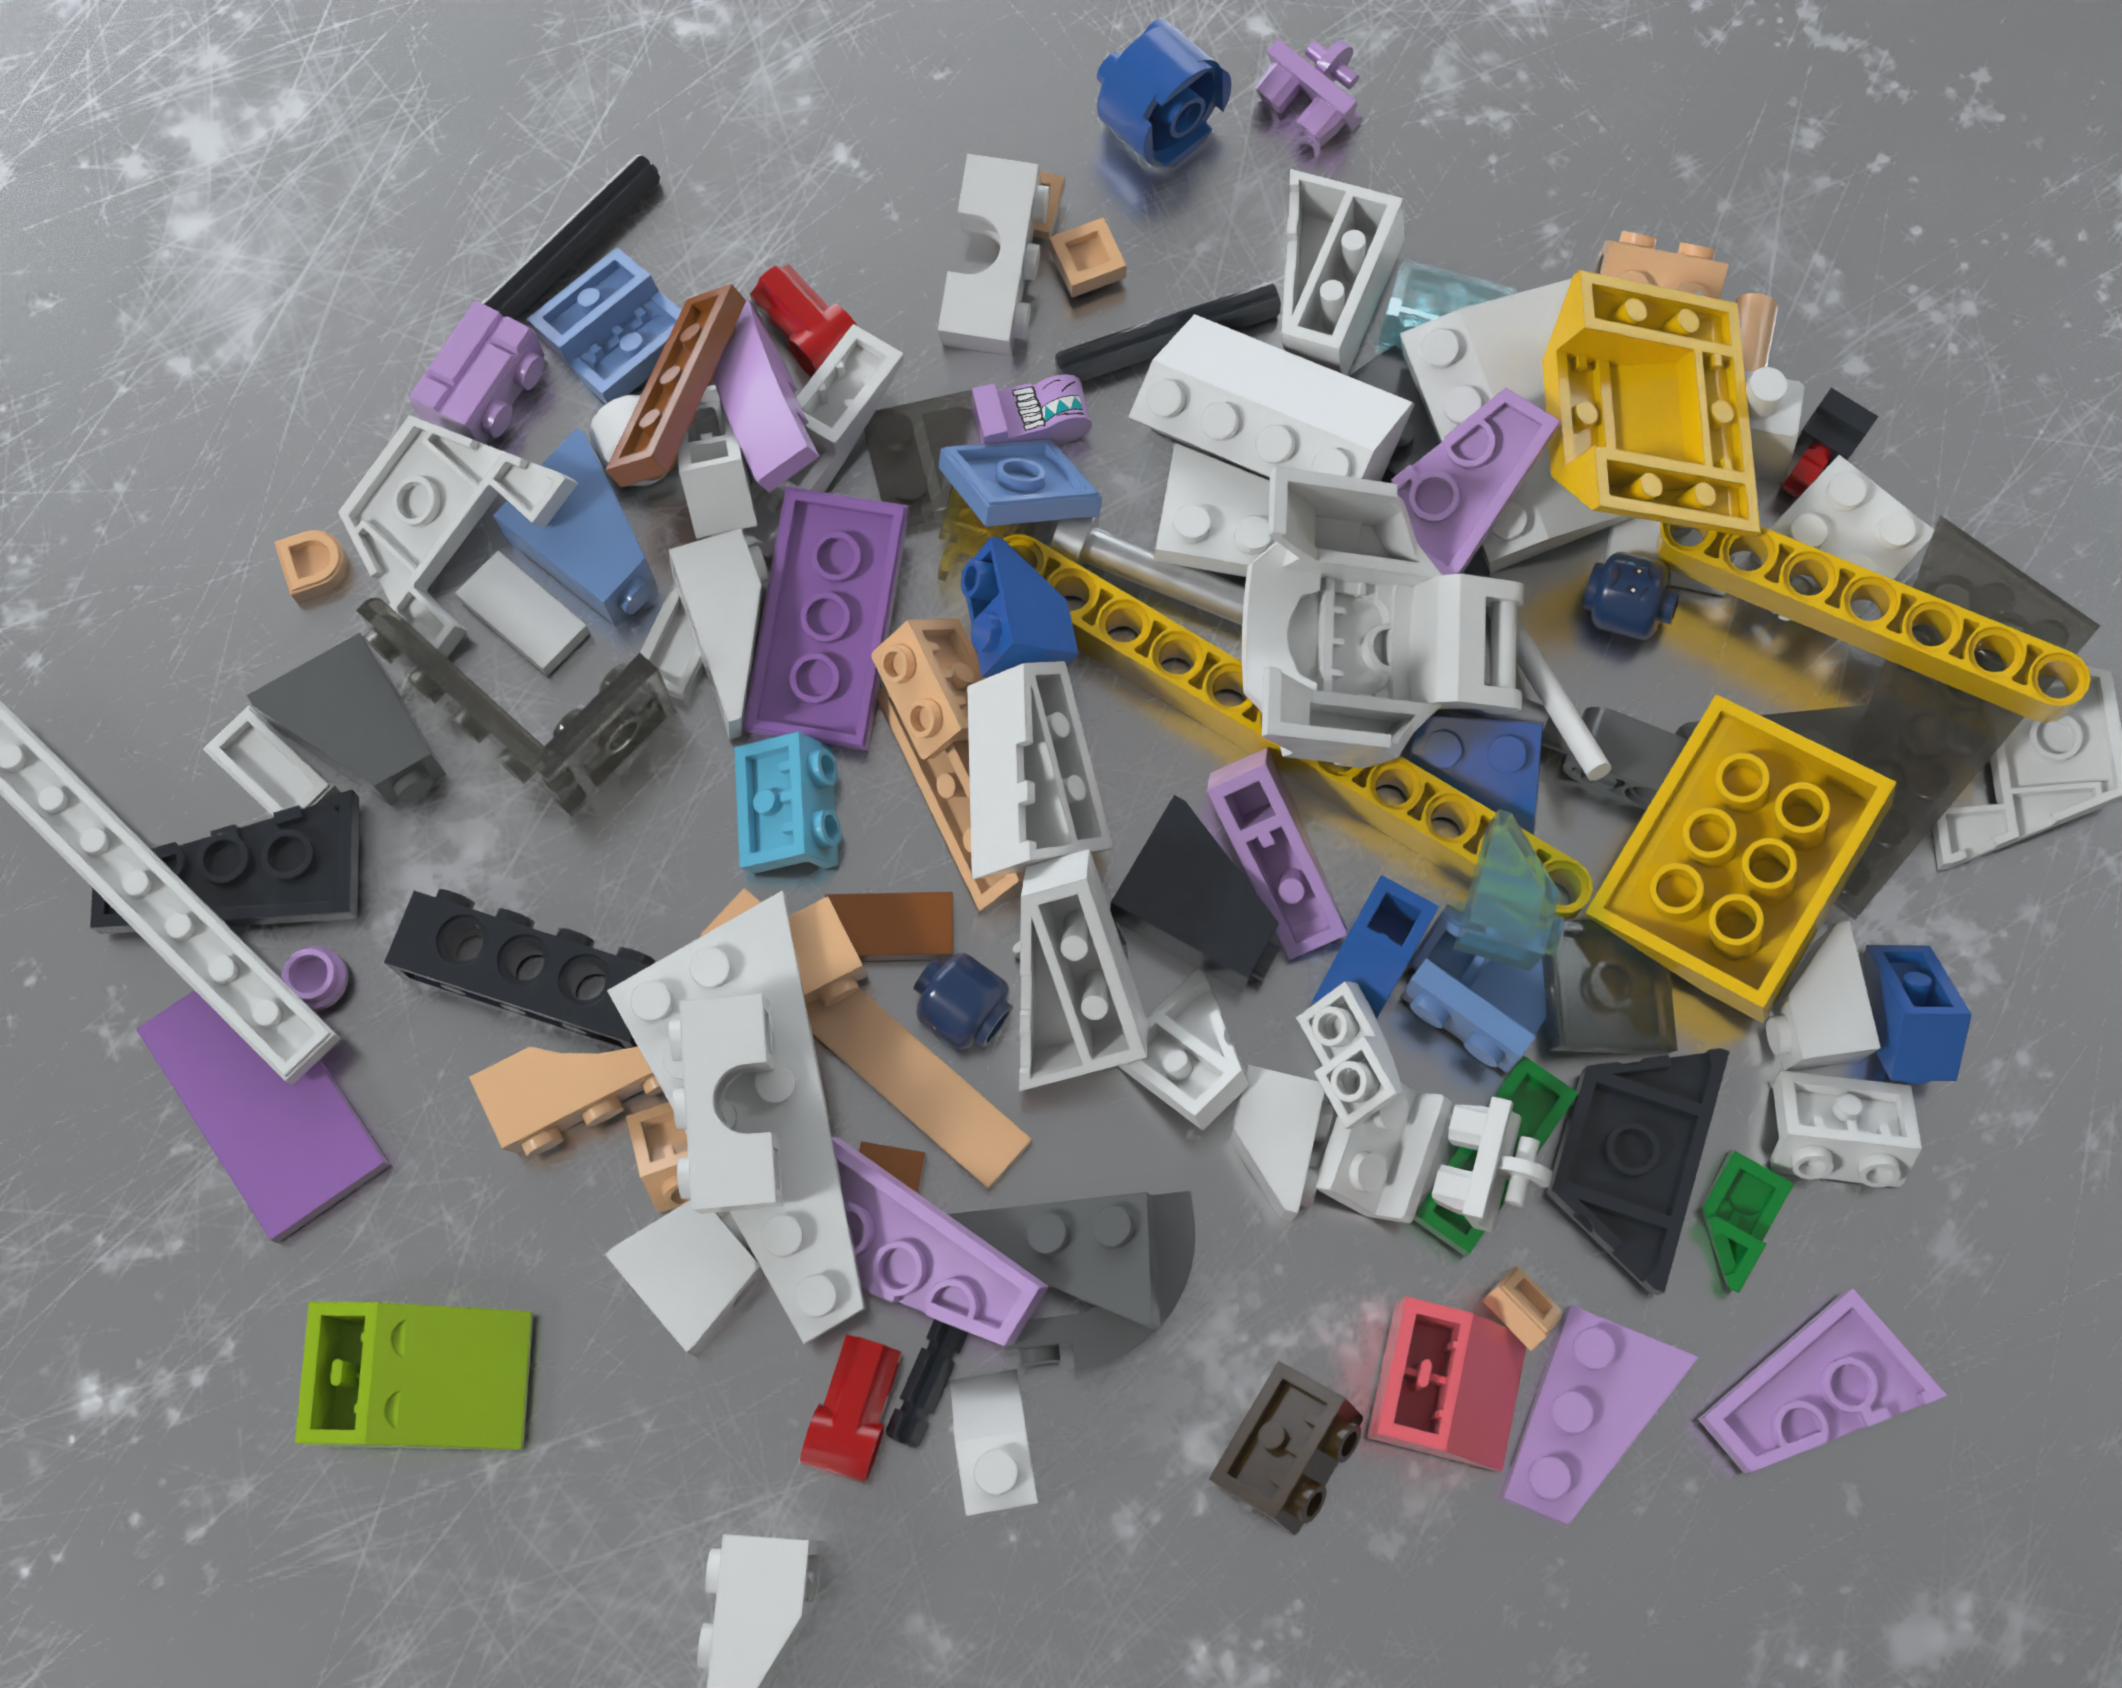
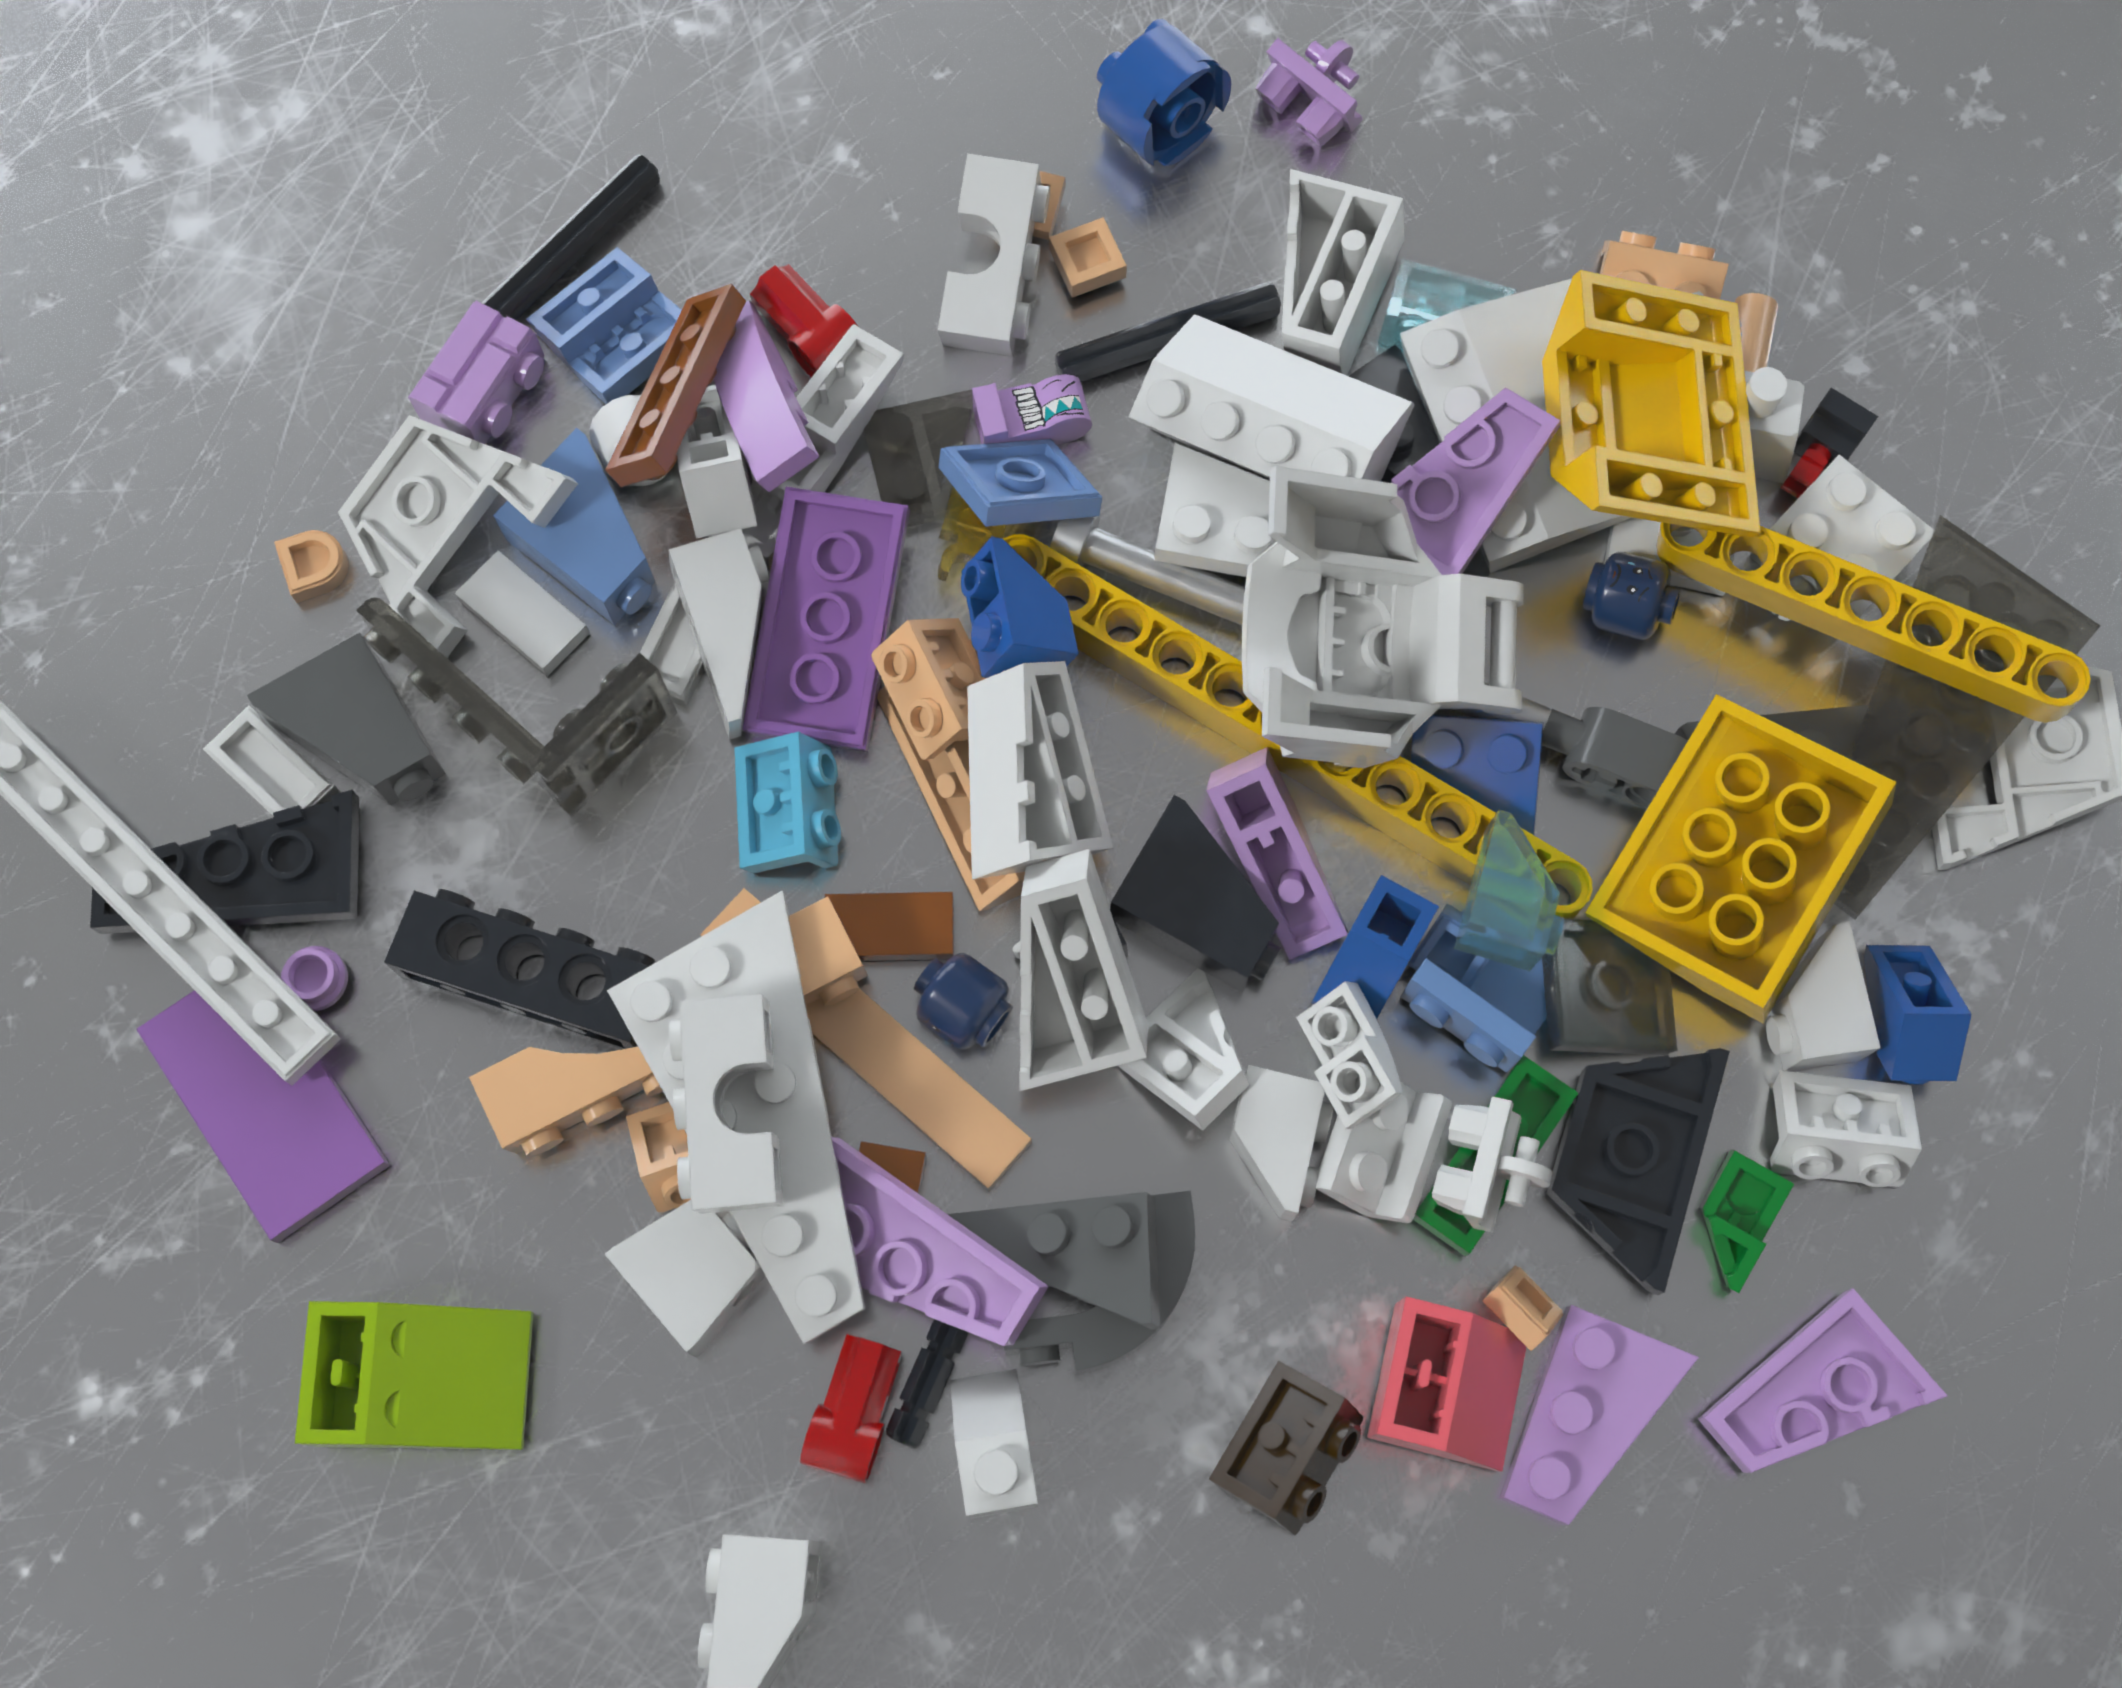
(1559, 705): white bar -> none

